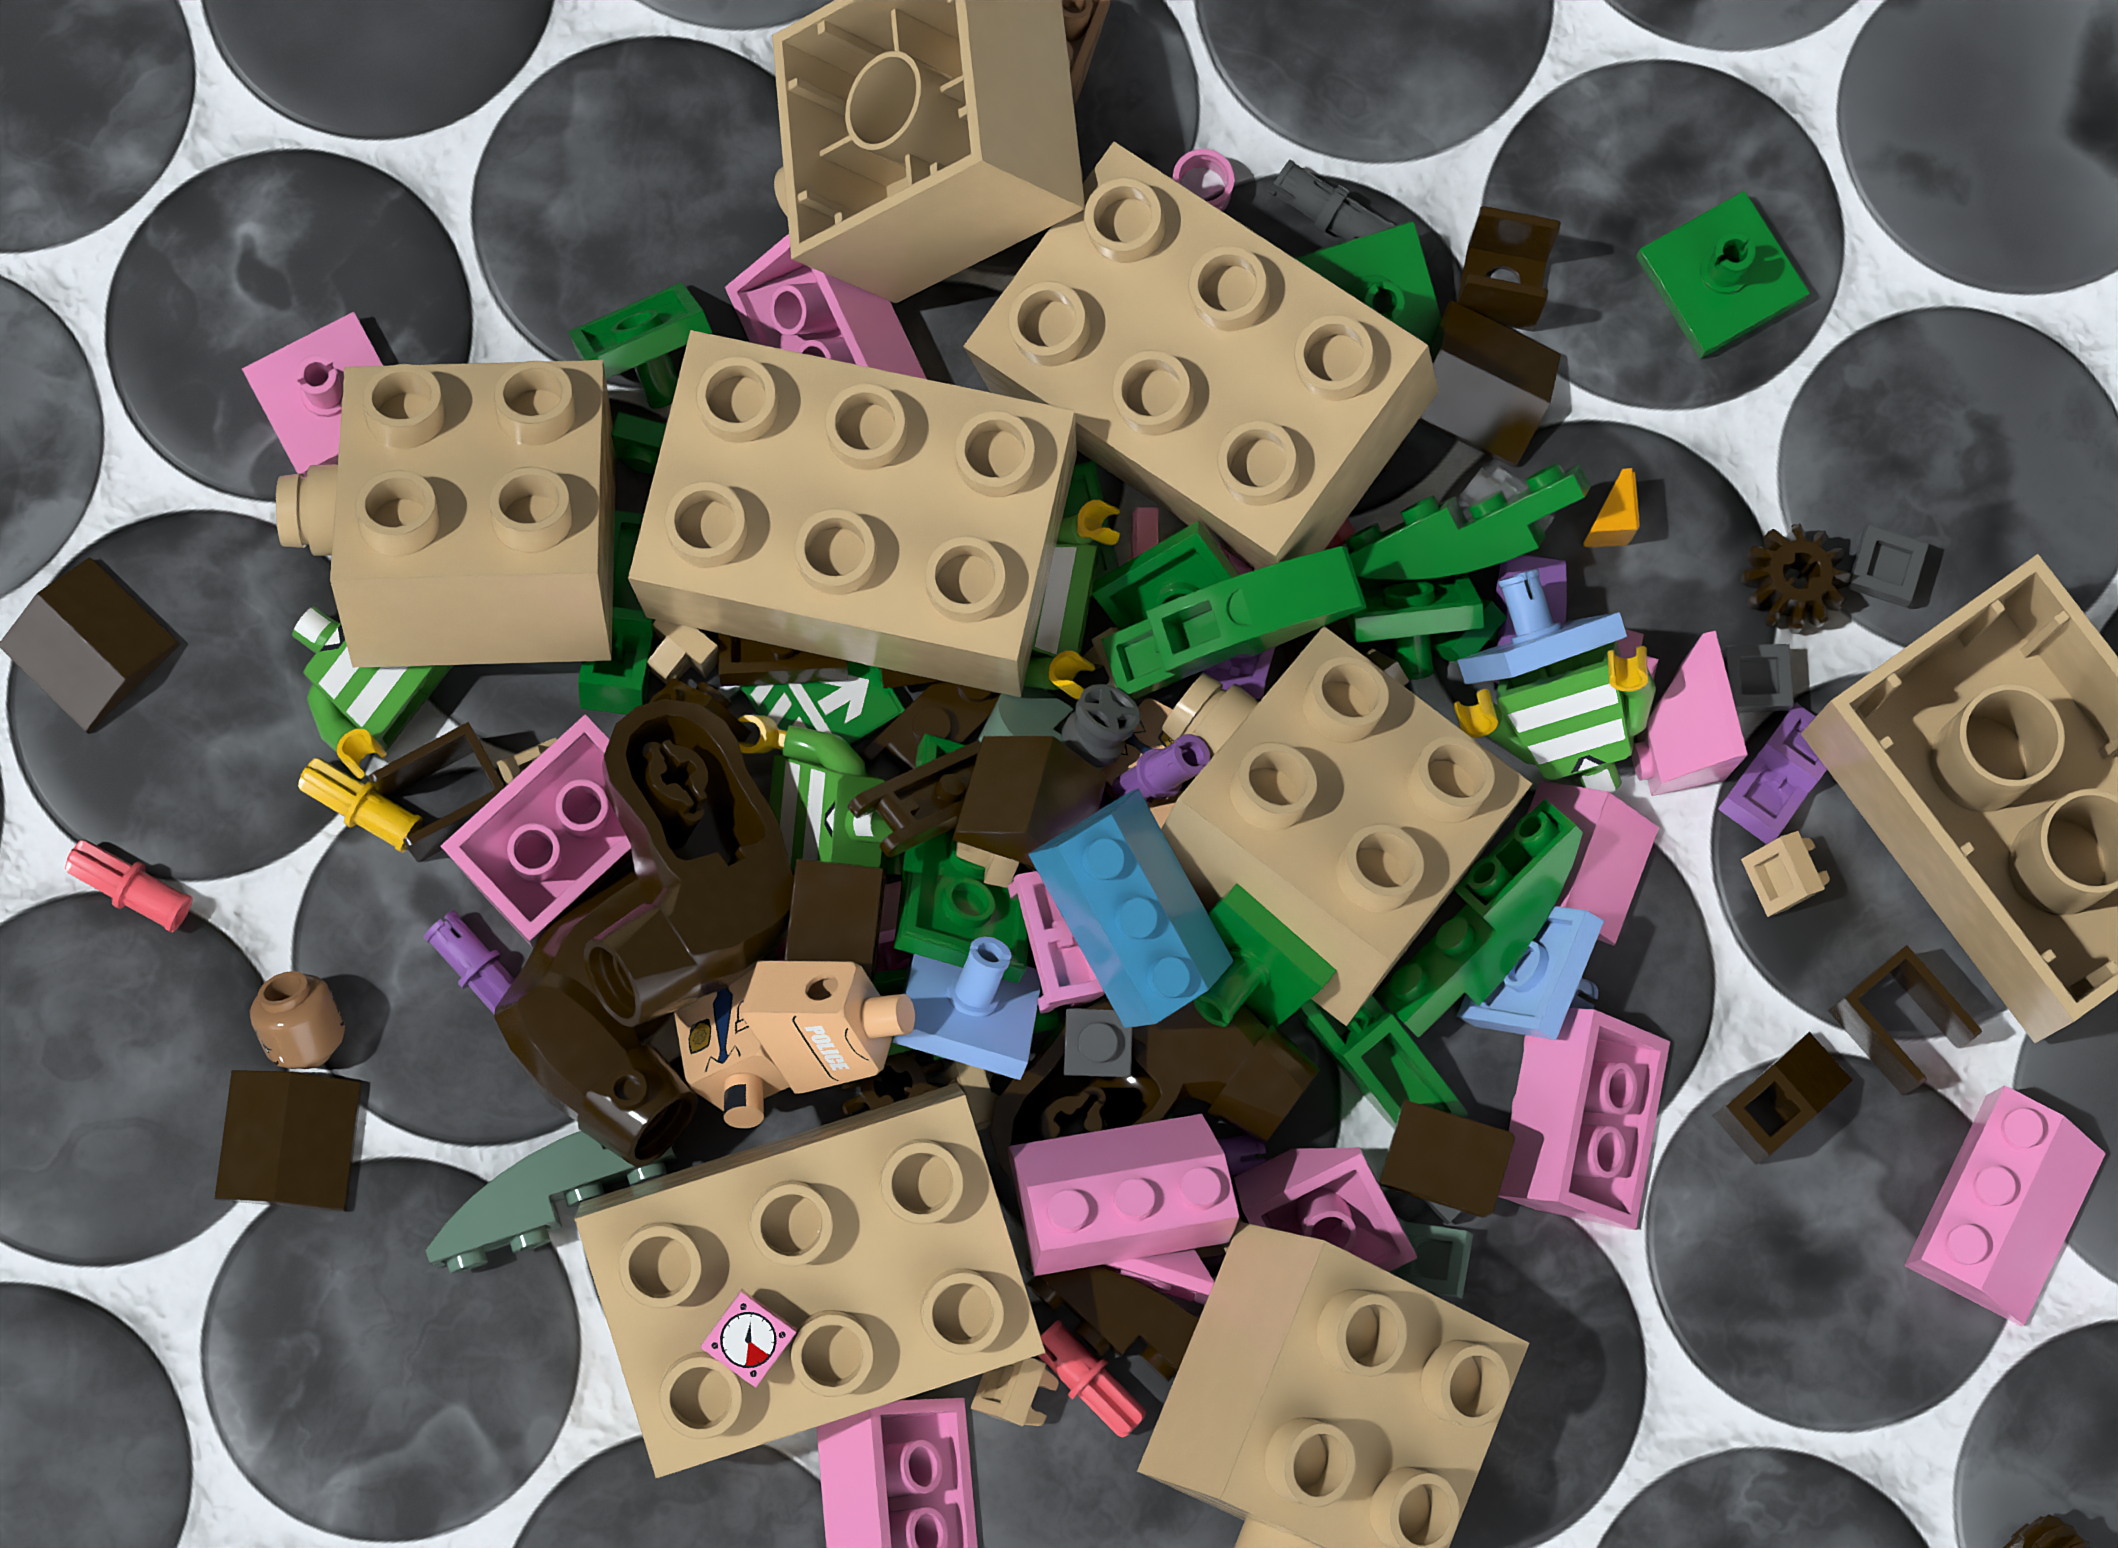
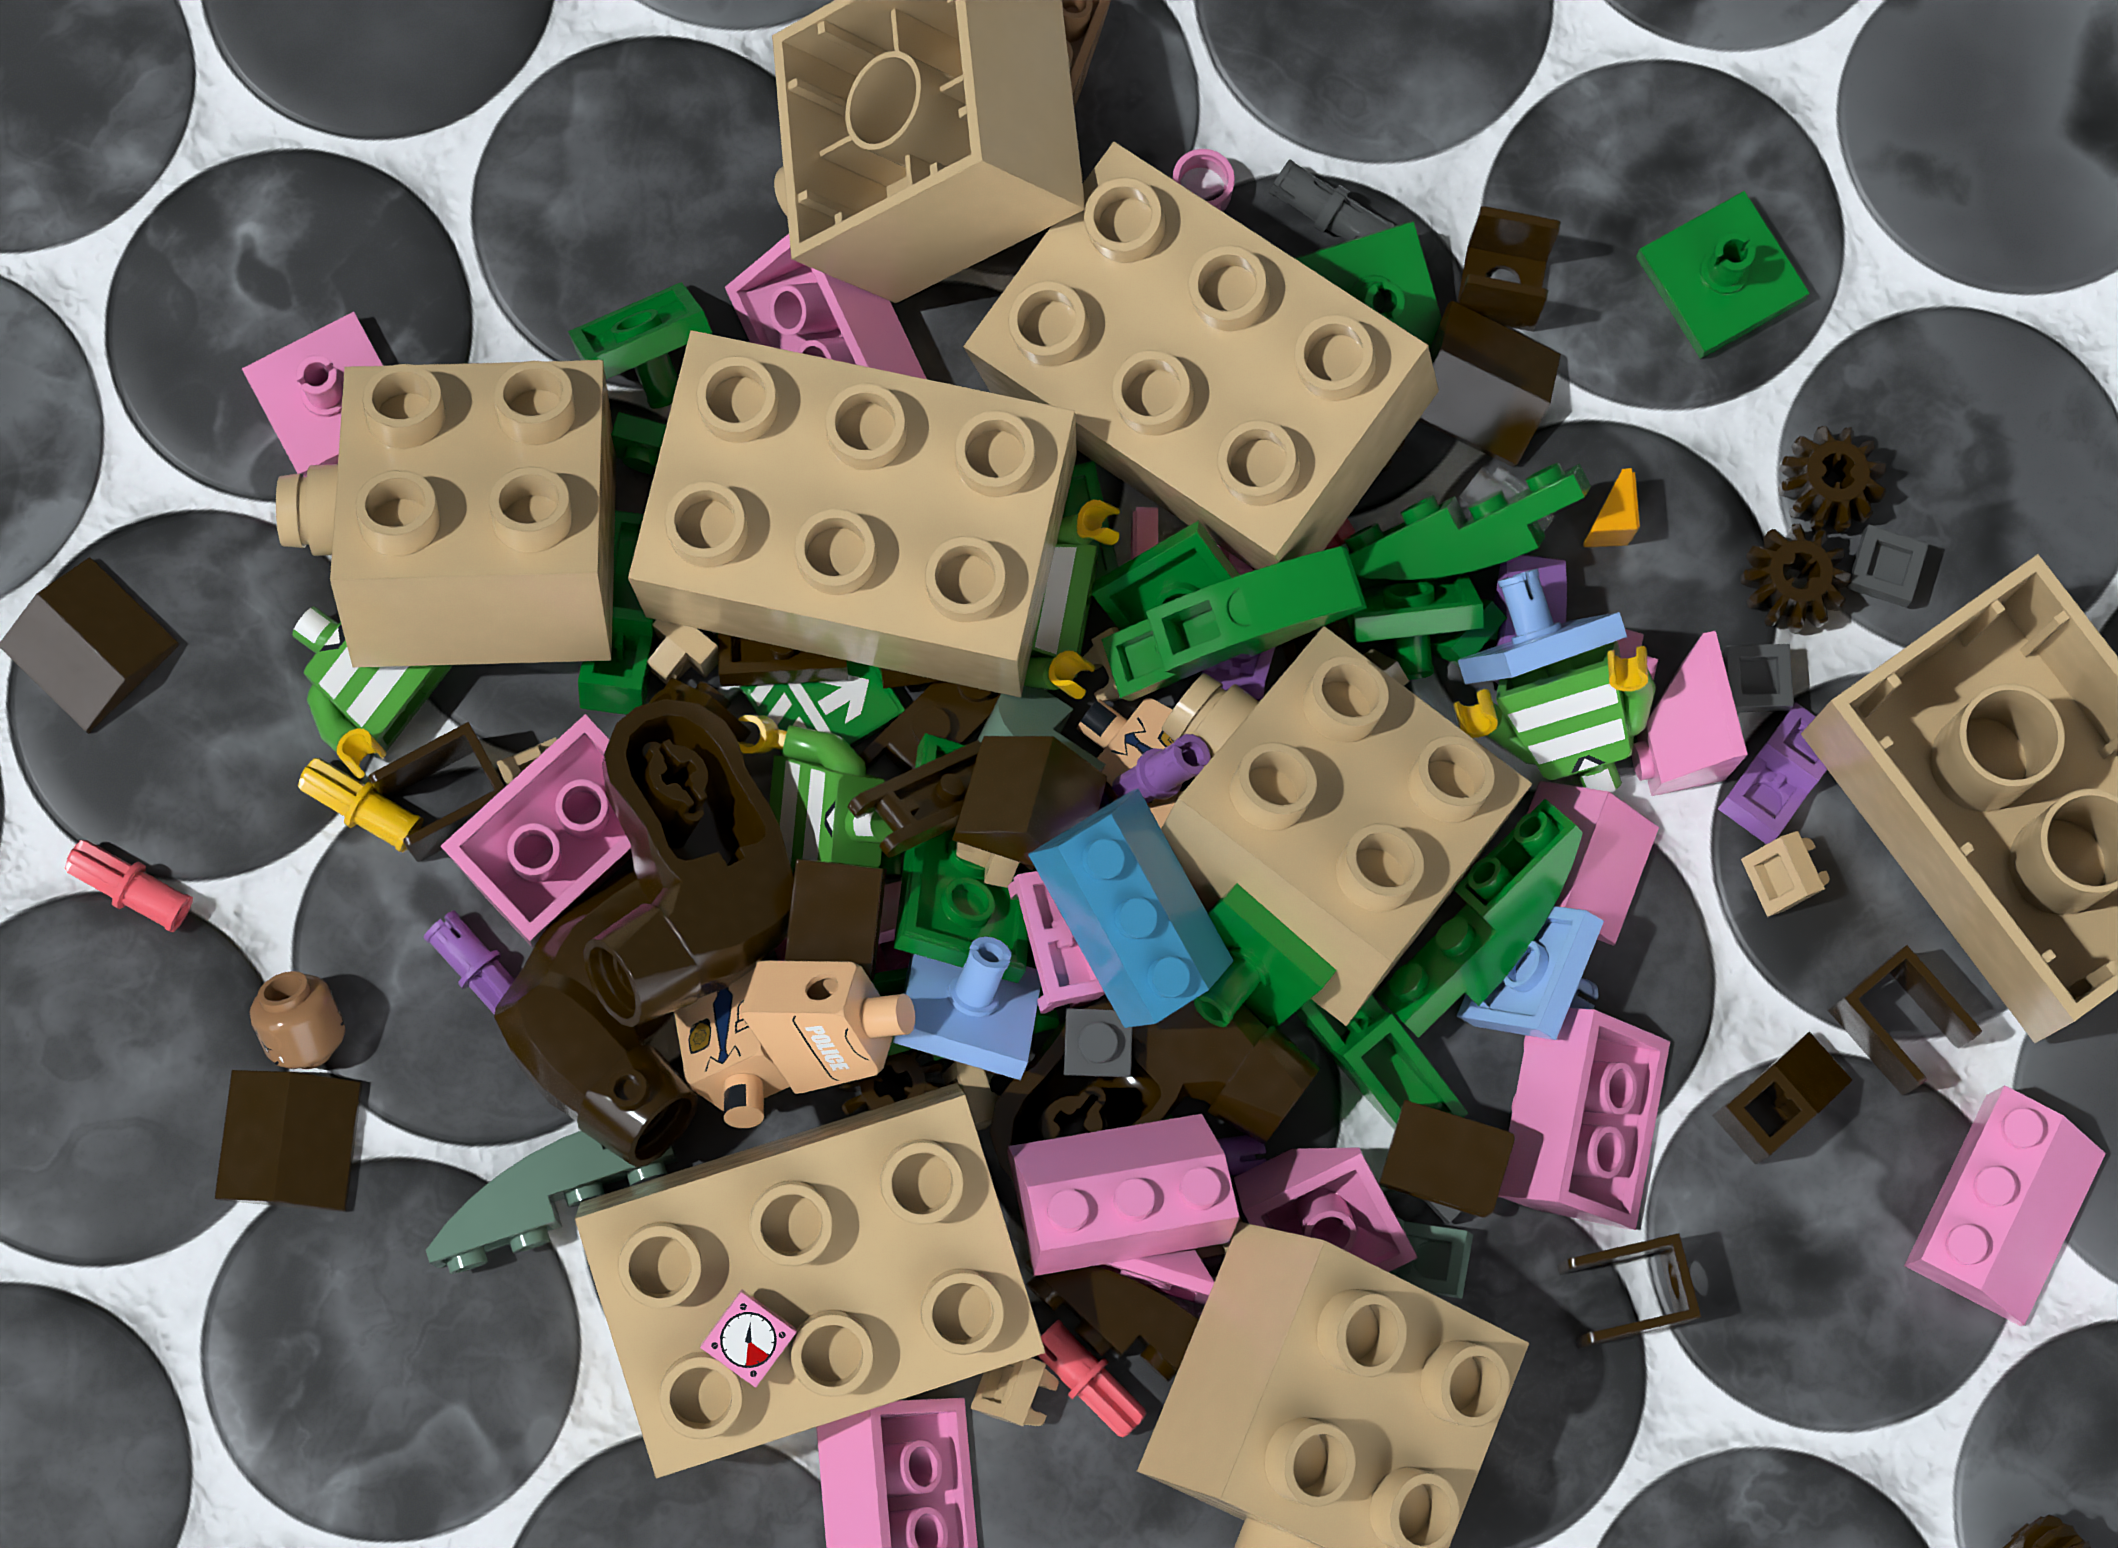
(1101, 724): dark grey wheel -> none
(1677, 1279): none -> dark brown piece
(1820, 458): none -> dark brown gear

